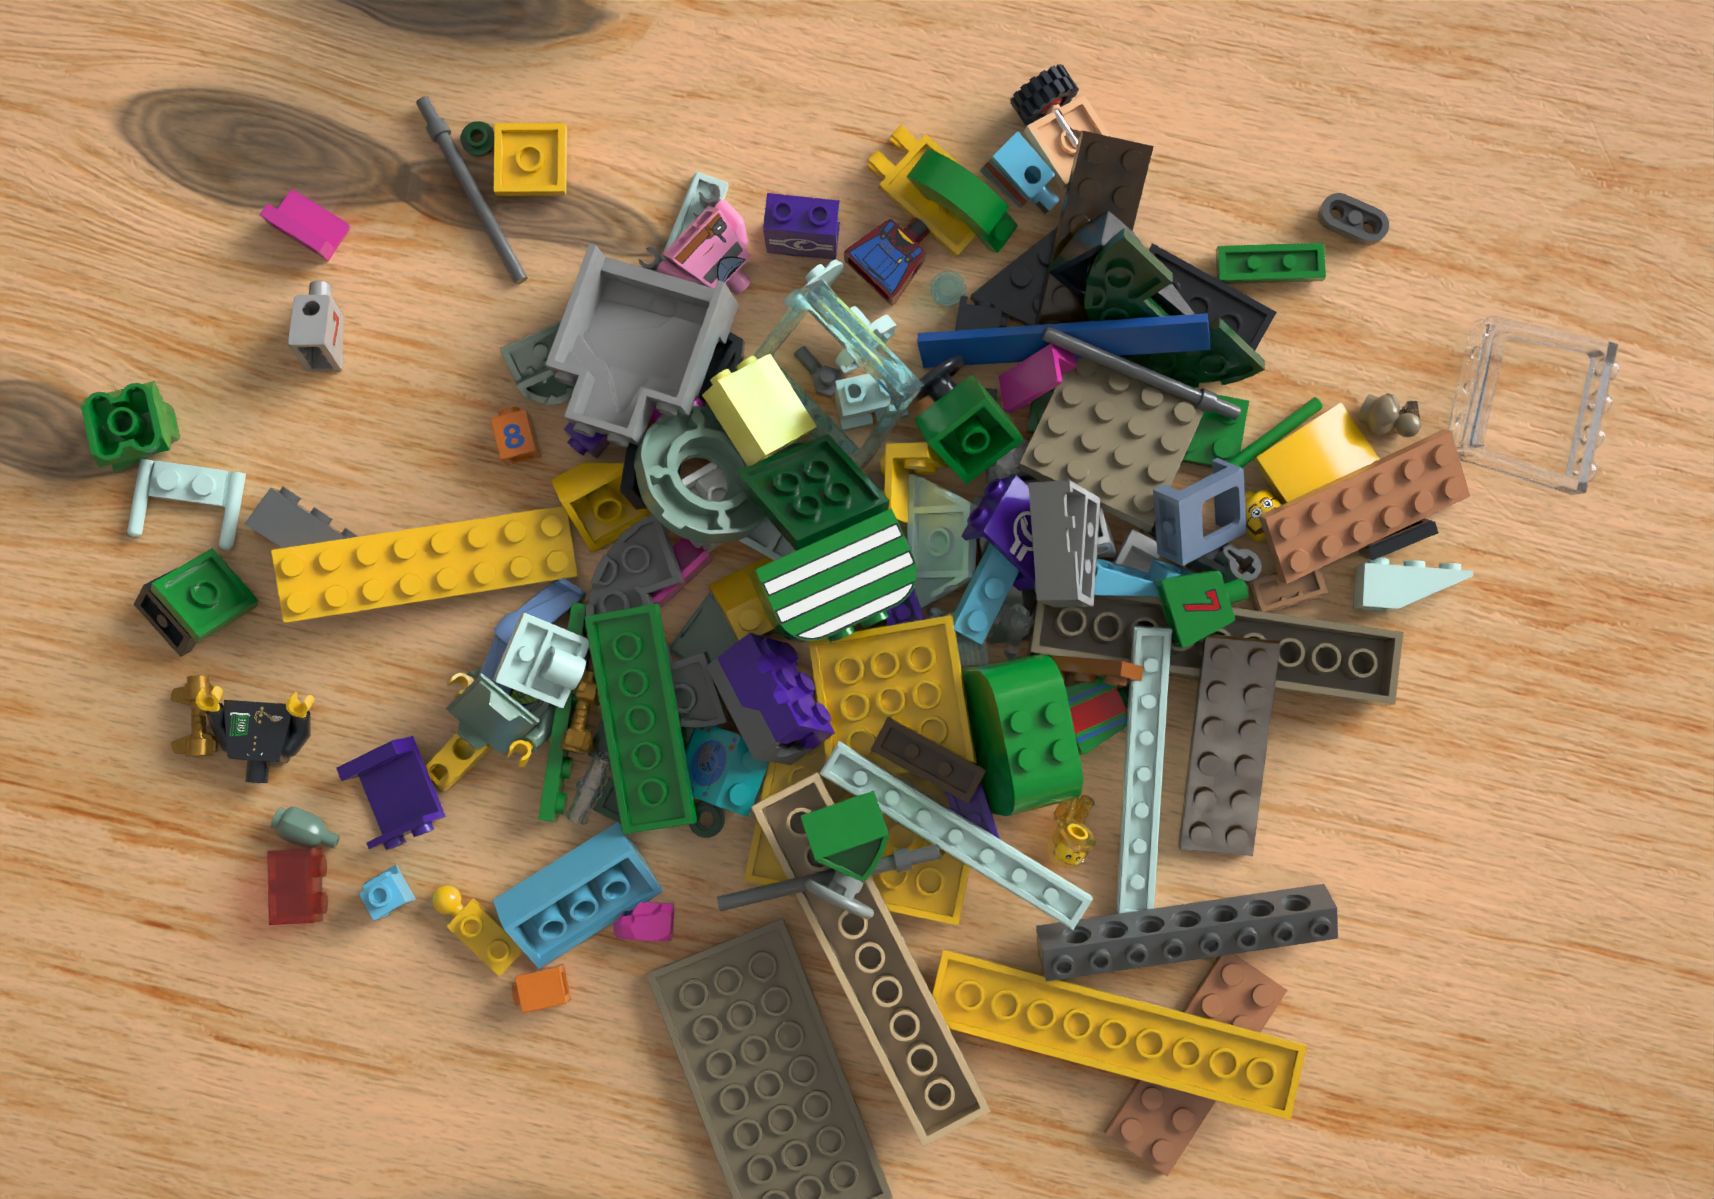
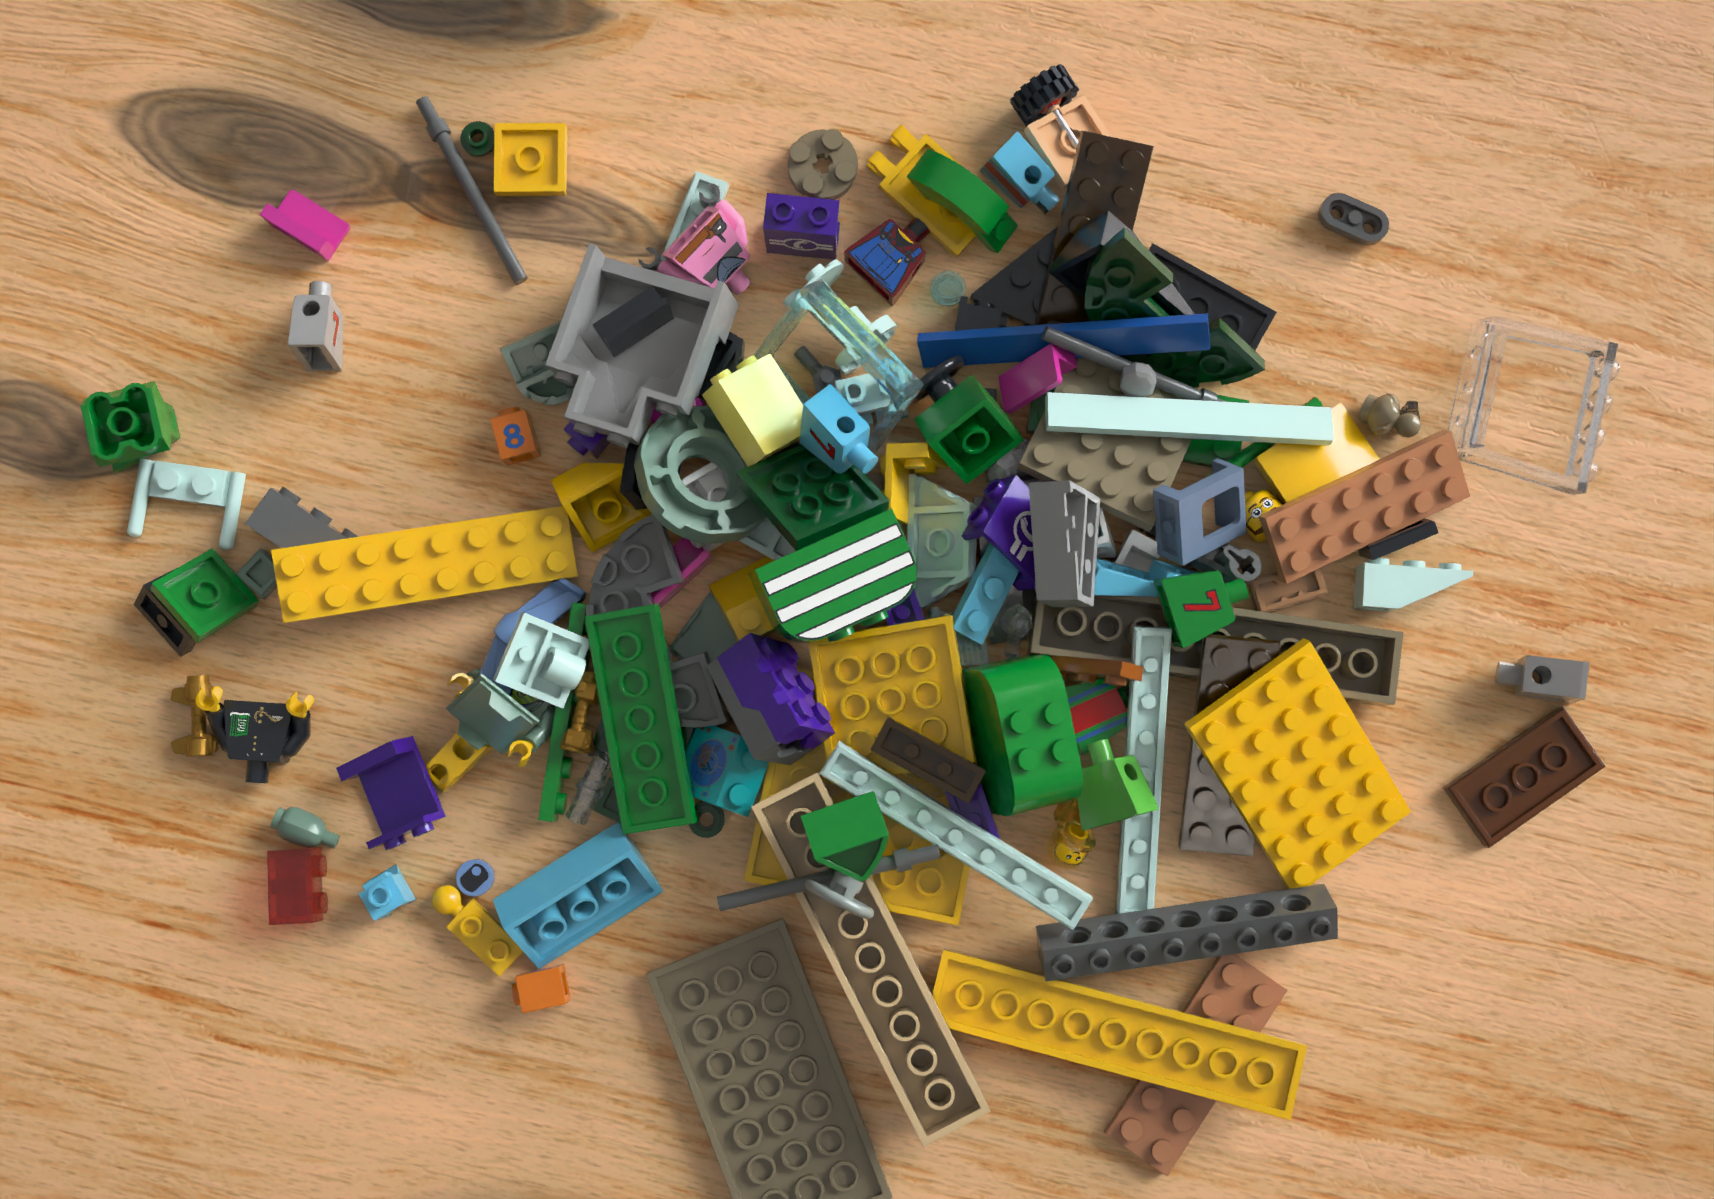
(259, 574): none -> sand green tile
(475, 877): none -> tile
(633, 321): none -> black panel
(646, 922): dark pink rock -> none
(828, 145): none -> dark tan plate
(836, 432): none -> medium azure torso
(1112, 788): none -> bright green torso
(1138, 380): none -> light grey tile
(1188, 419): none -> light aqua tile
(1271, 263): green plate -> none
(1298, 766): none -> yellow plate
(1524, 777): none -> reddish brown tile
(1560, 678): none -> light grey torso

